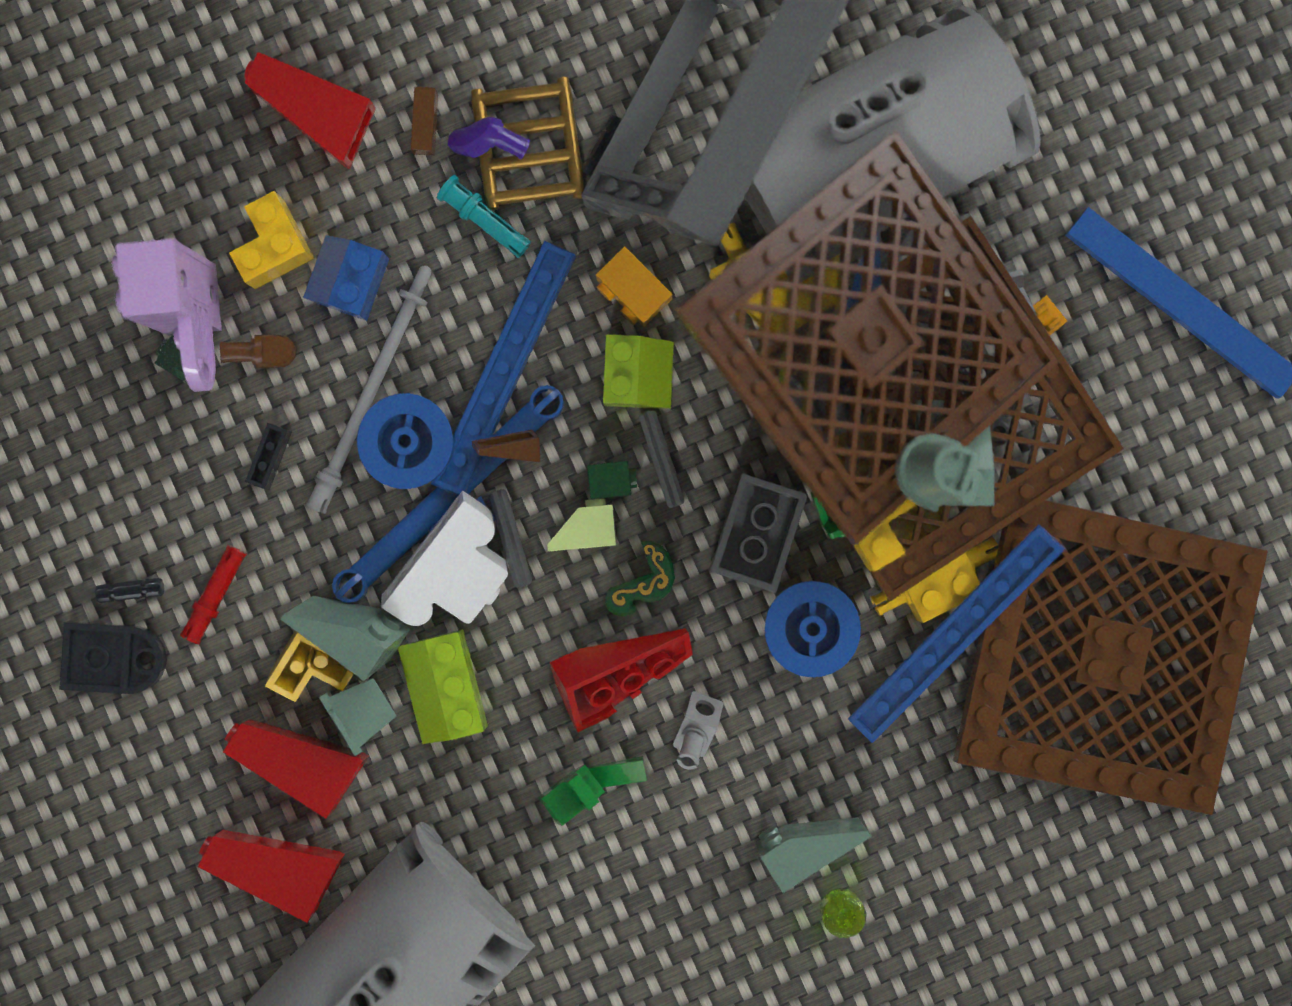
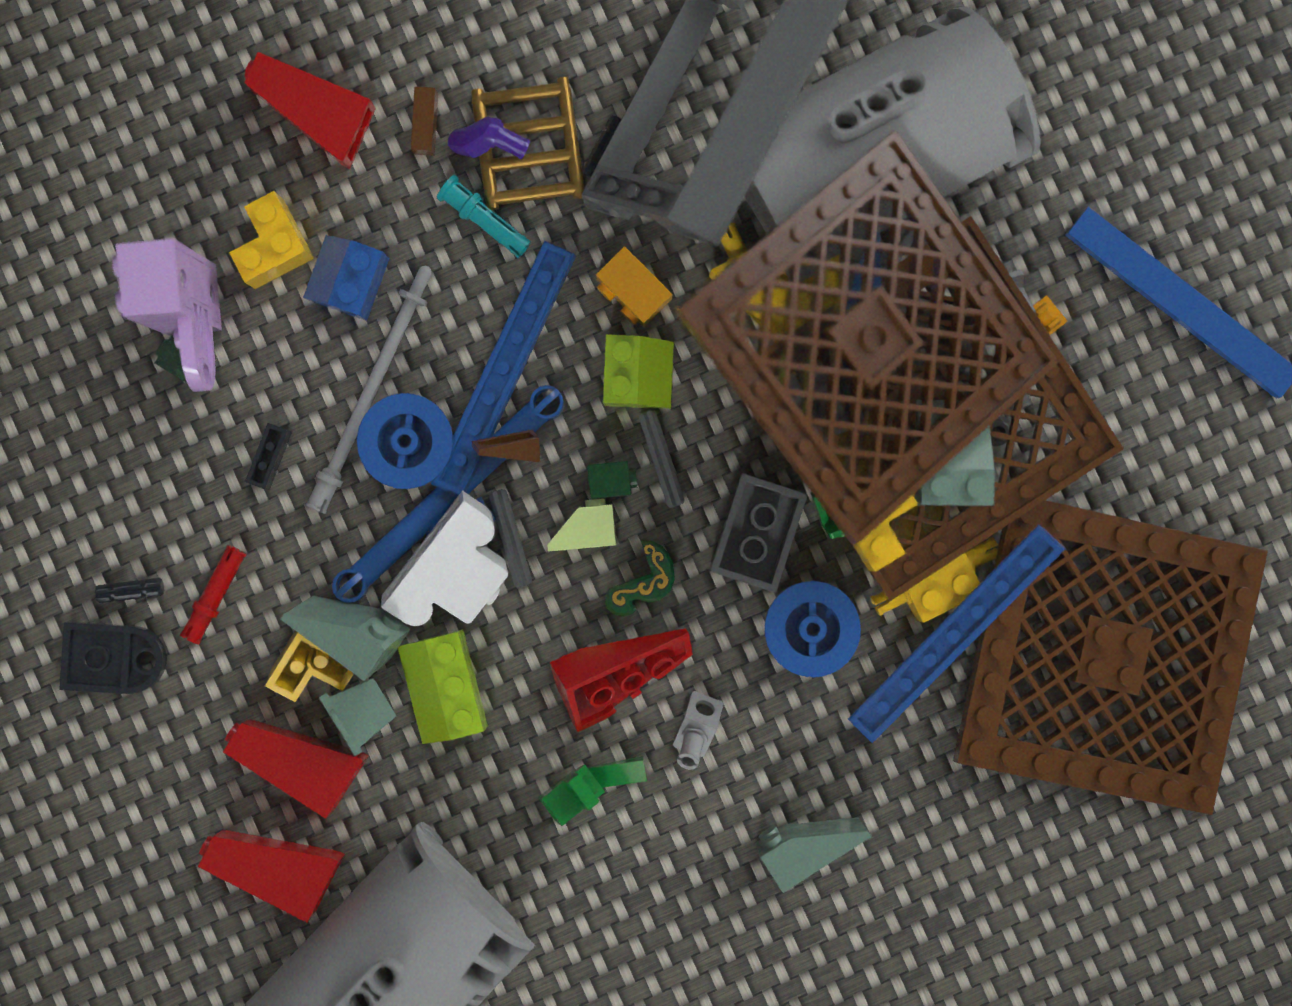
(262, 351): reddish brown arm -> none
(847, 923): clear neon green head -> none
(937, 471): sand green container -> none

